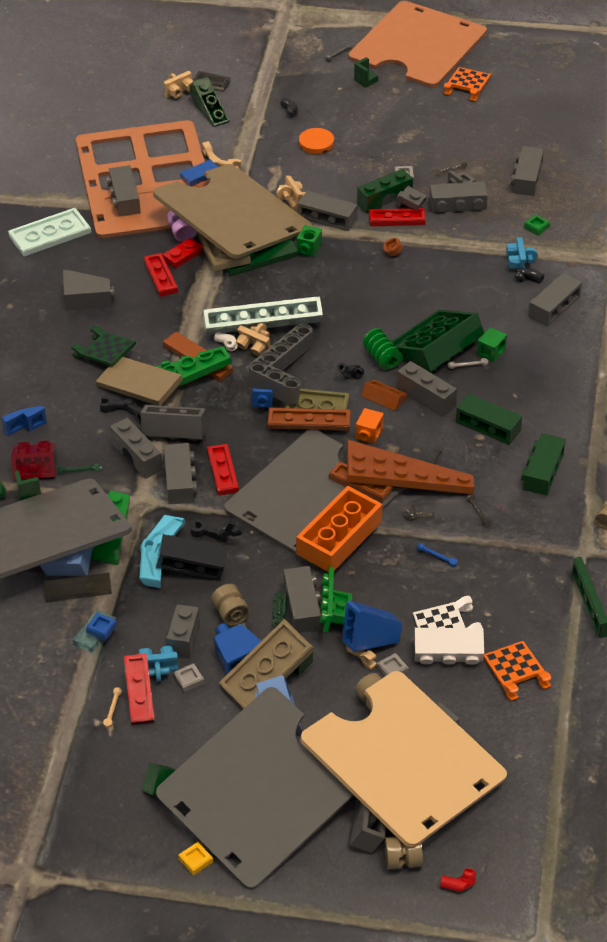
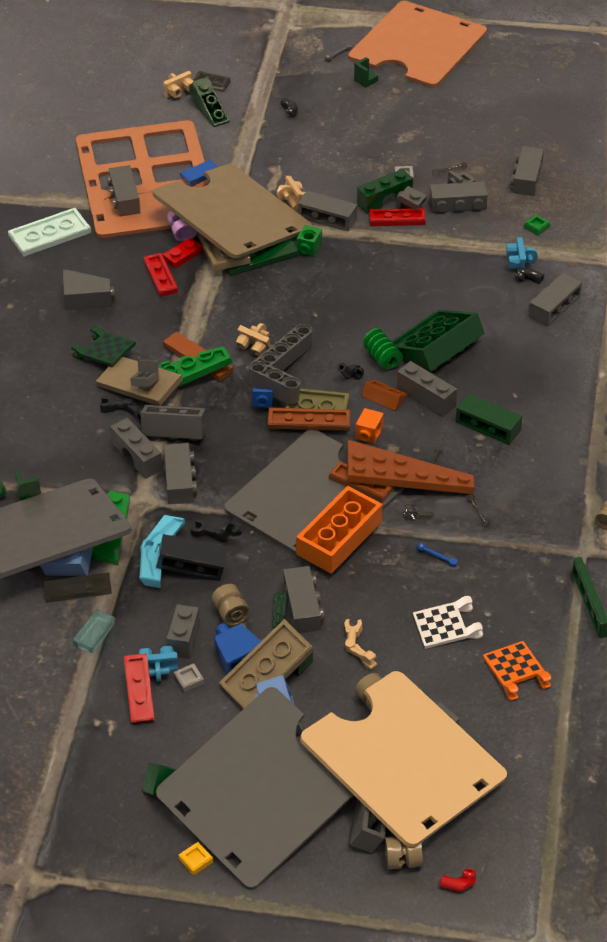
(26, 418): blue slope -> none
(34, 460): dark red bracket -> none
(96, 467): clear green hinge -> none
(101, 626): blue tile -> none
(108, 721): tan hinge -> none
(146, 375): none -> dark grey bracket
(209, 152): tan piece -> none
(222, 469): red tile -> none
(228, 340): white arm -> none
(269, 313): light aqua brick -> none
(316, 140): orange tile -> none
(333, 602): green bracket -> none
(369, 627): blue slope -> none
(392, 247): dark orange tile -> none
(392, 664): light grey tile -> none
(449, 645): white brick -> none
(467, 80): orange flag -> none
(484, 362): light grey hinge -> none
(492, 344): green brick -> none
(543, 464): dark green brick -> none

